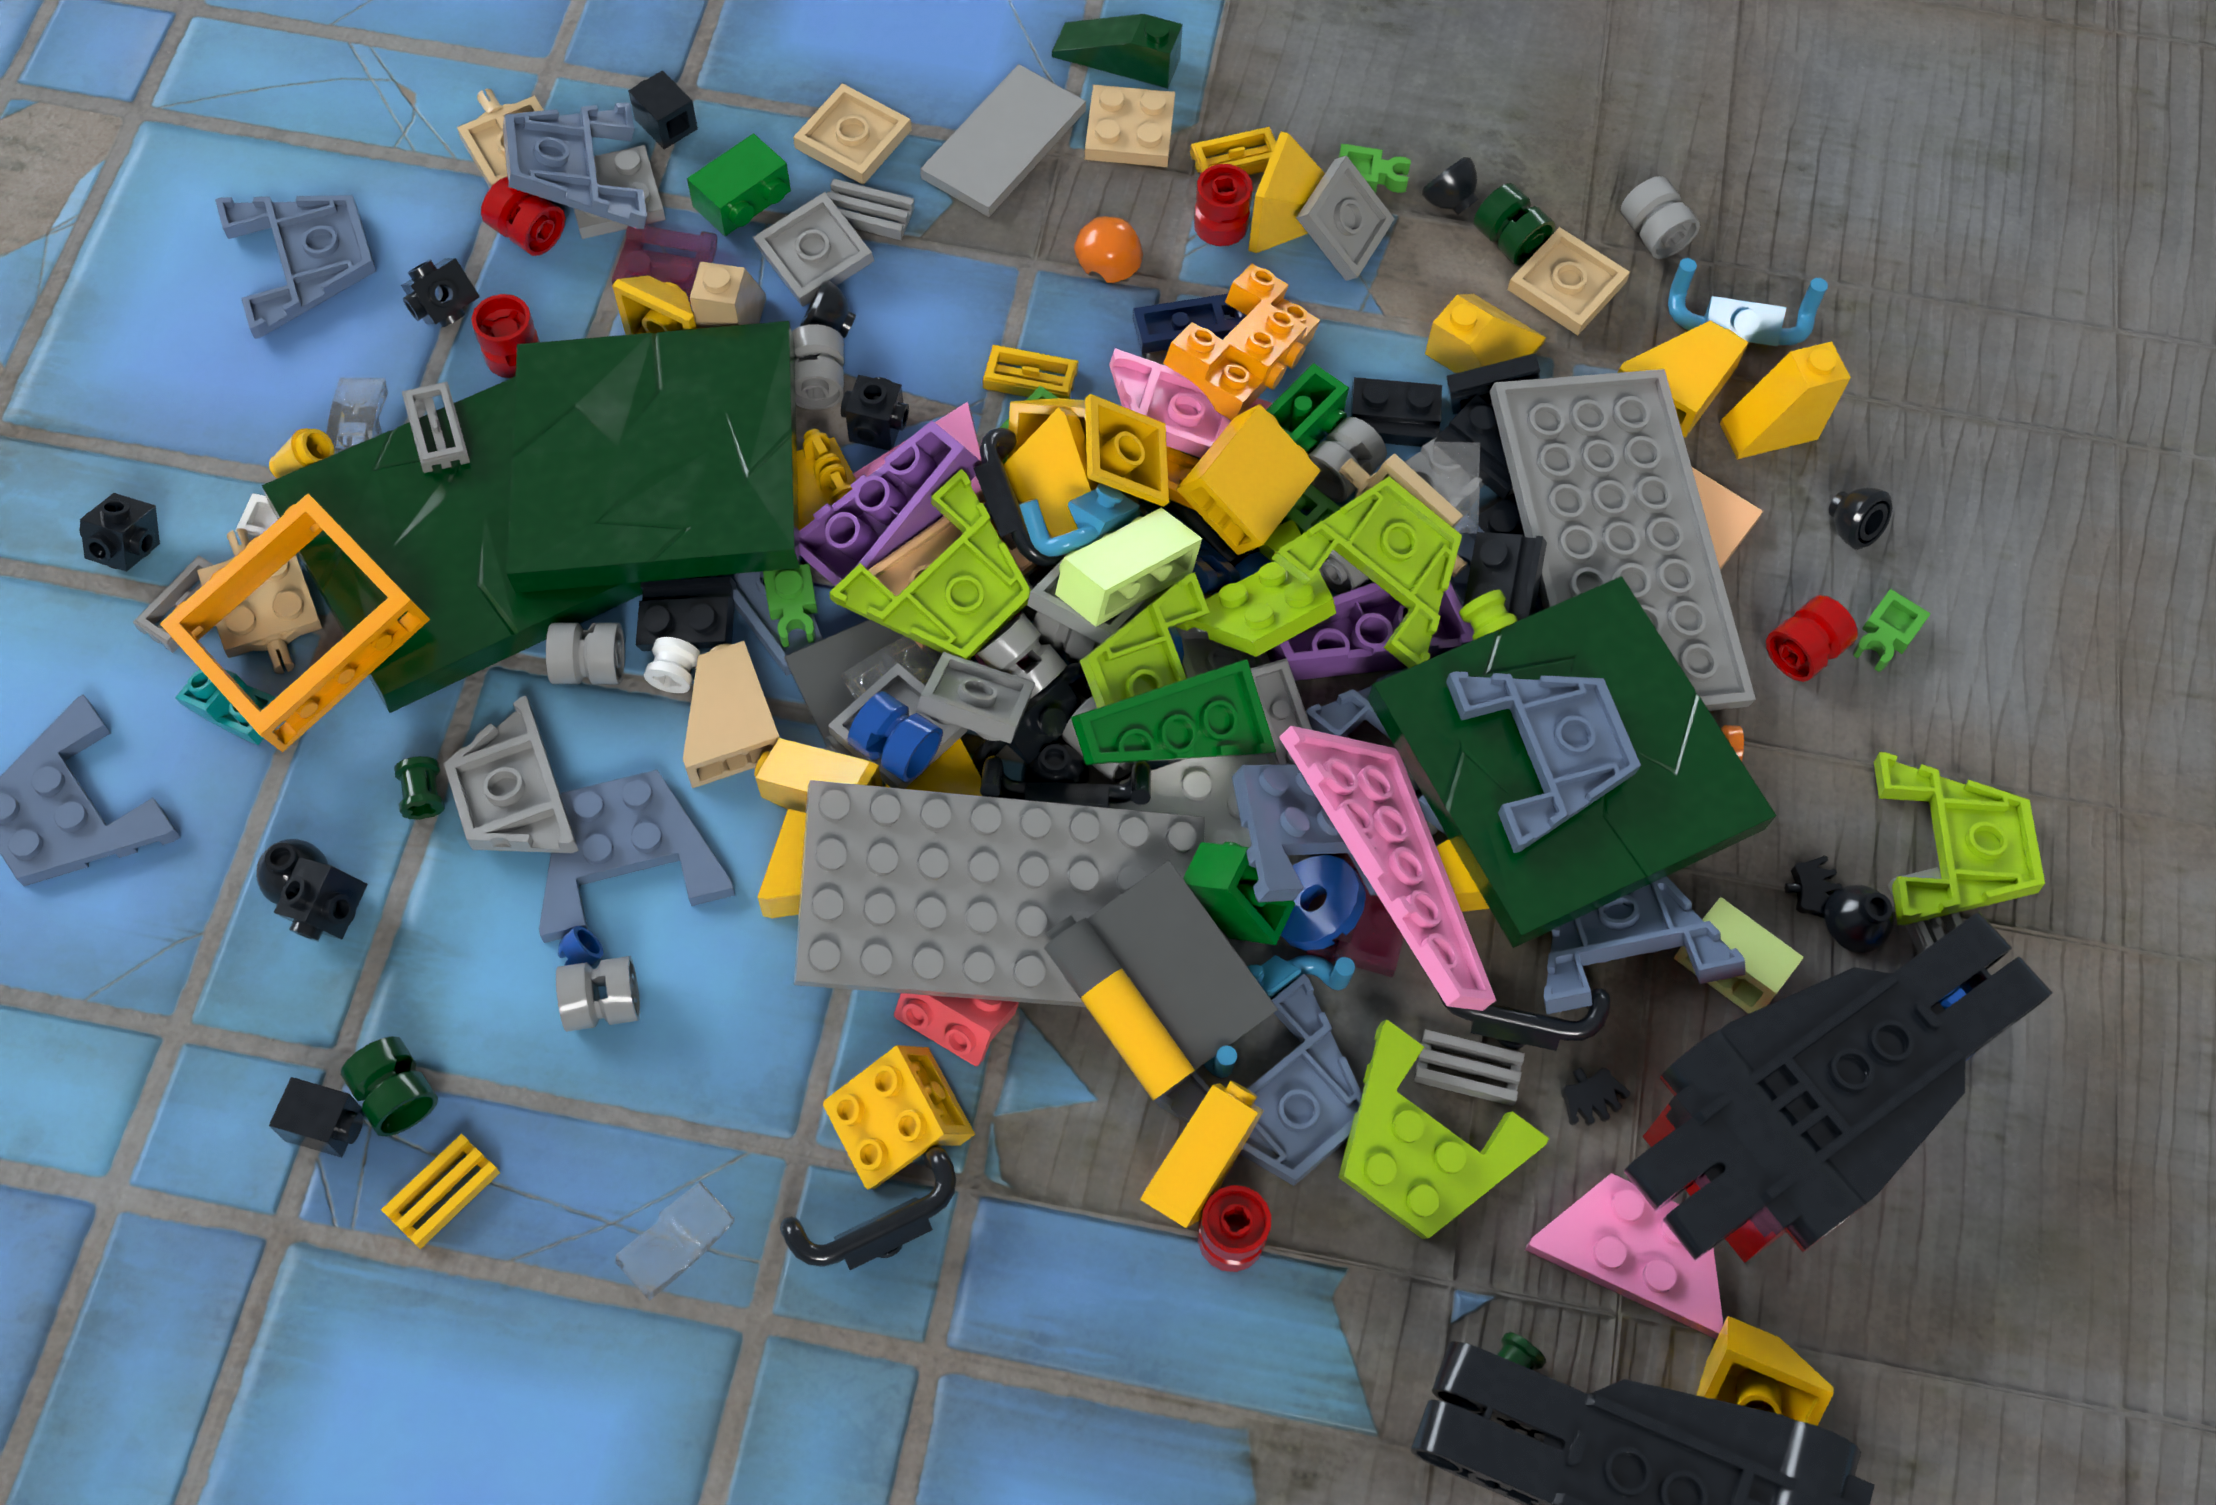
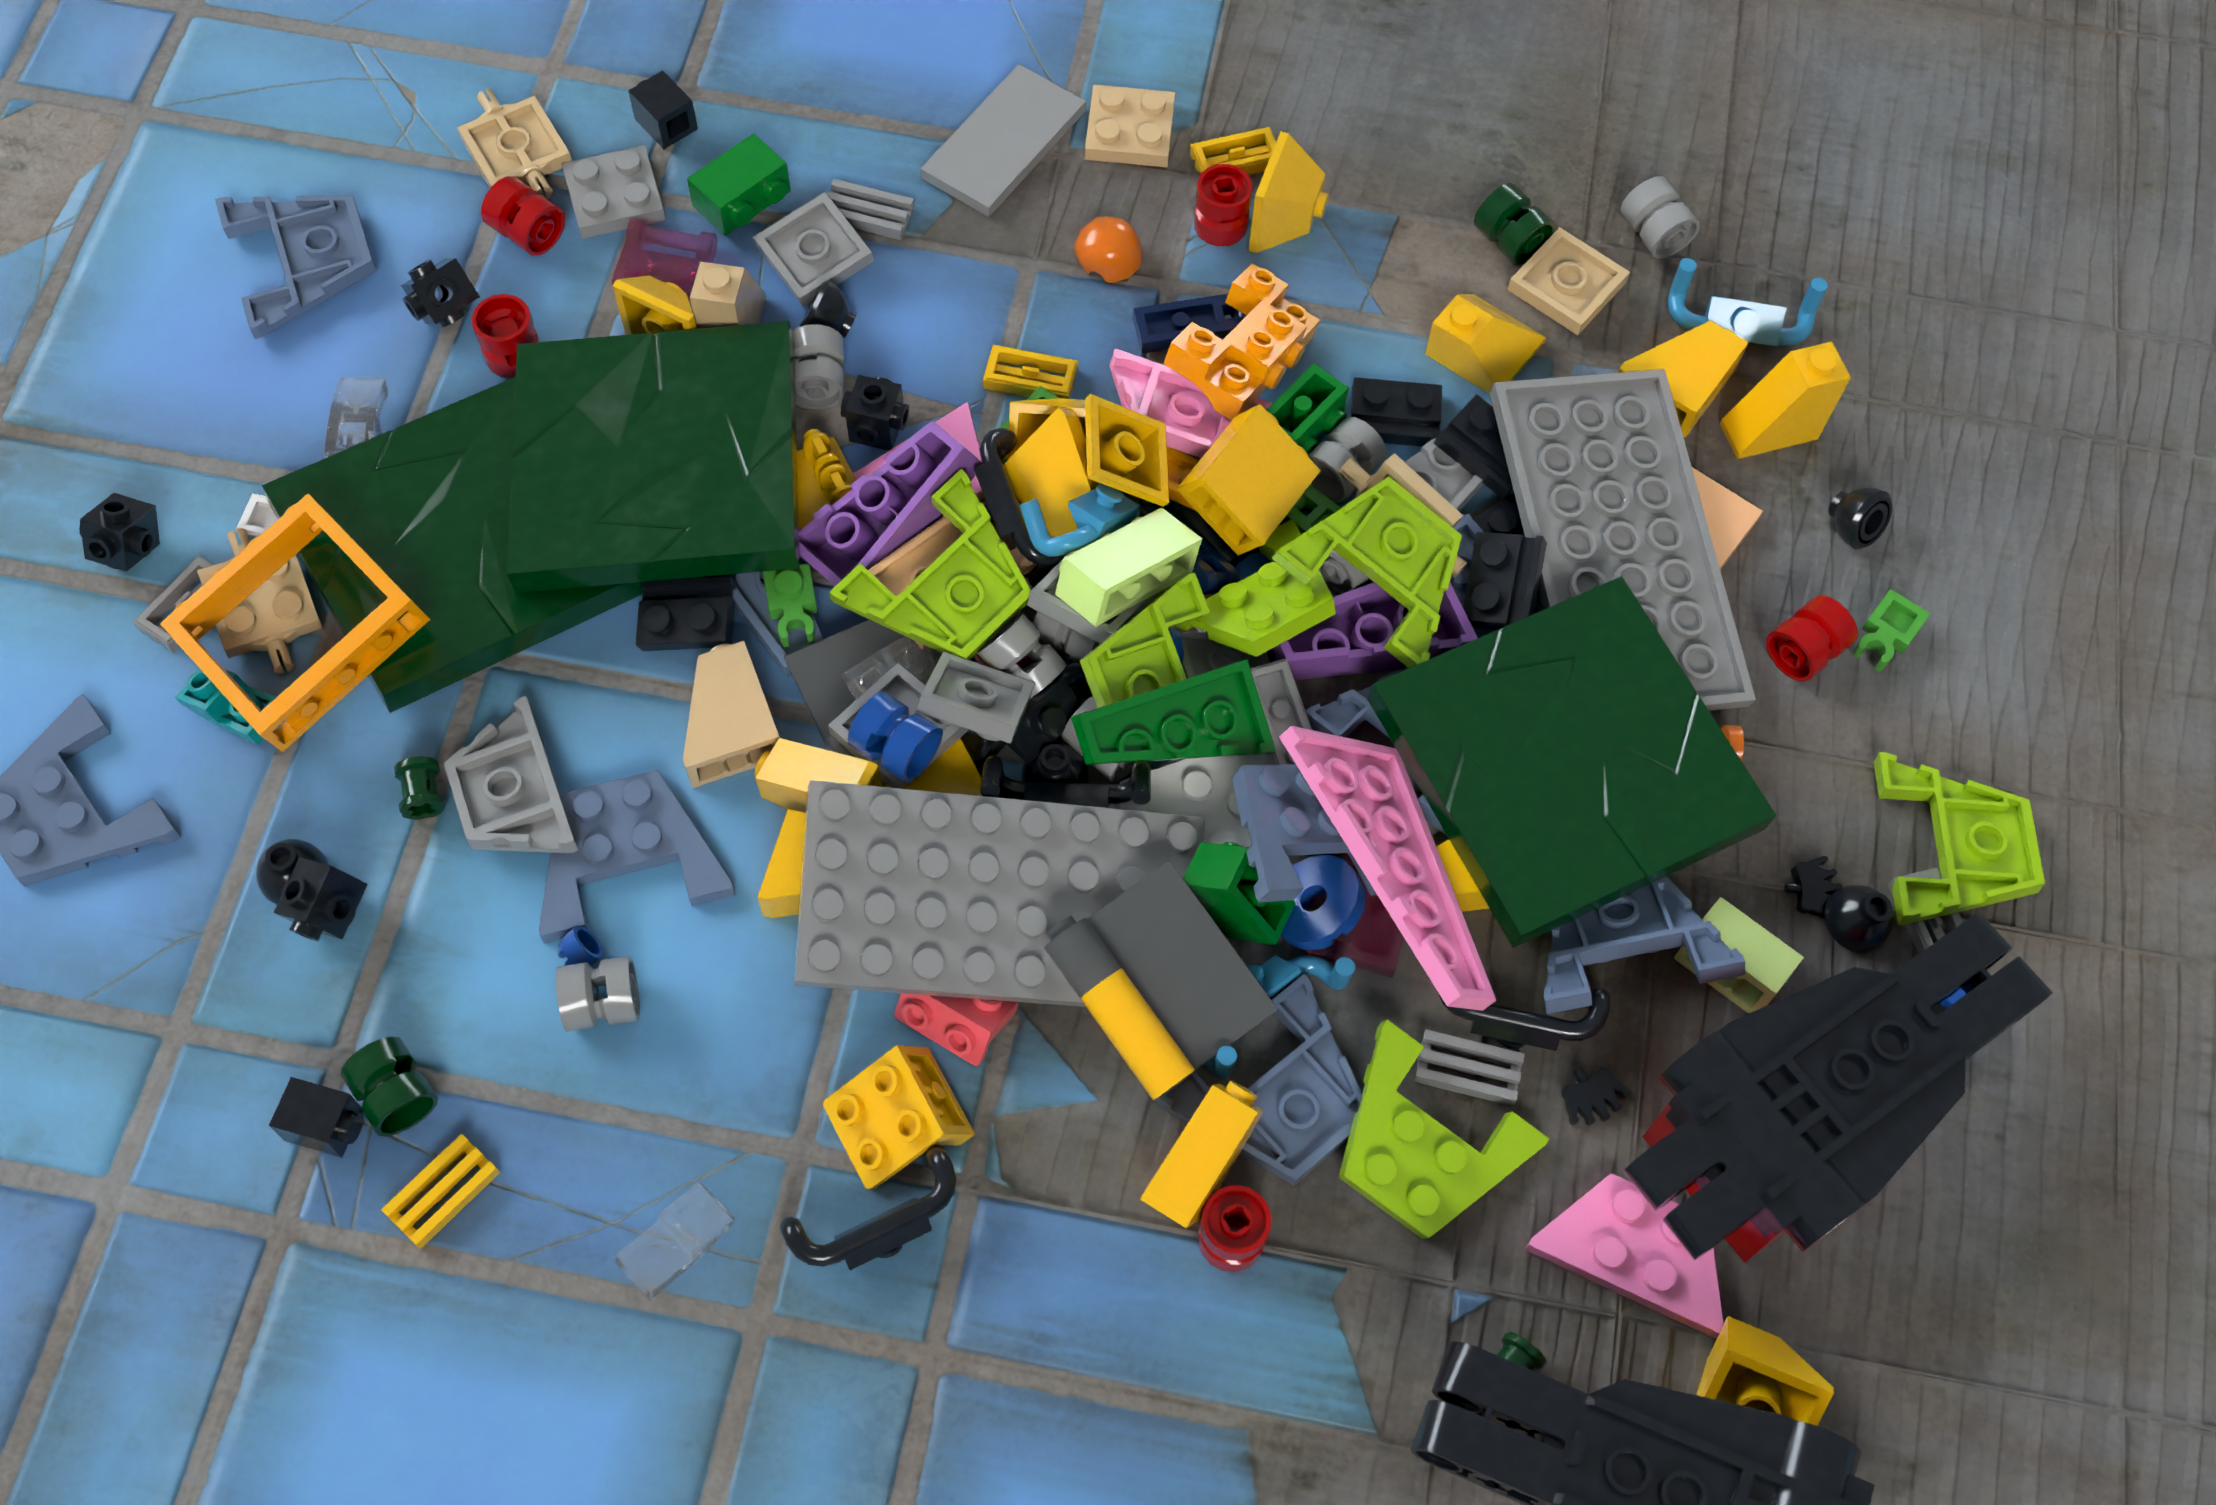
(301, 450): yellow cone -> none
(442, 455): light grey tile -> none
(555, 160): sand blue wing -> none
(585, 653): light grey wheel -> none
(672, 665): white wheel -> none
(852, 133): tan plate -> none
(1126, 46): dark green slope -> none
(1345, 218): light grey plate -> none
(1377, 170): bright green plate -> none
(1453, 187): black brick -> none
(1457, 480): clear slope -> none
(1479, 381): black plate -> none
(1487, 614): lime wheel -> none
(1570, 739): sand blue wing -> none

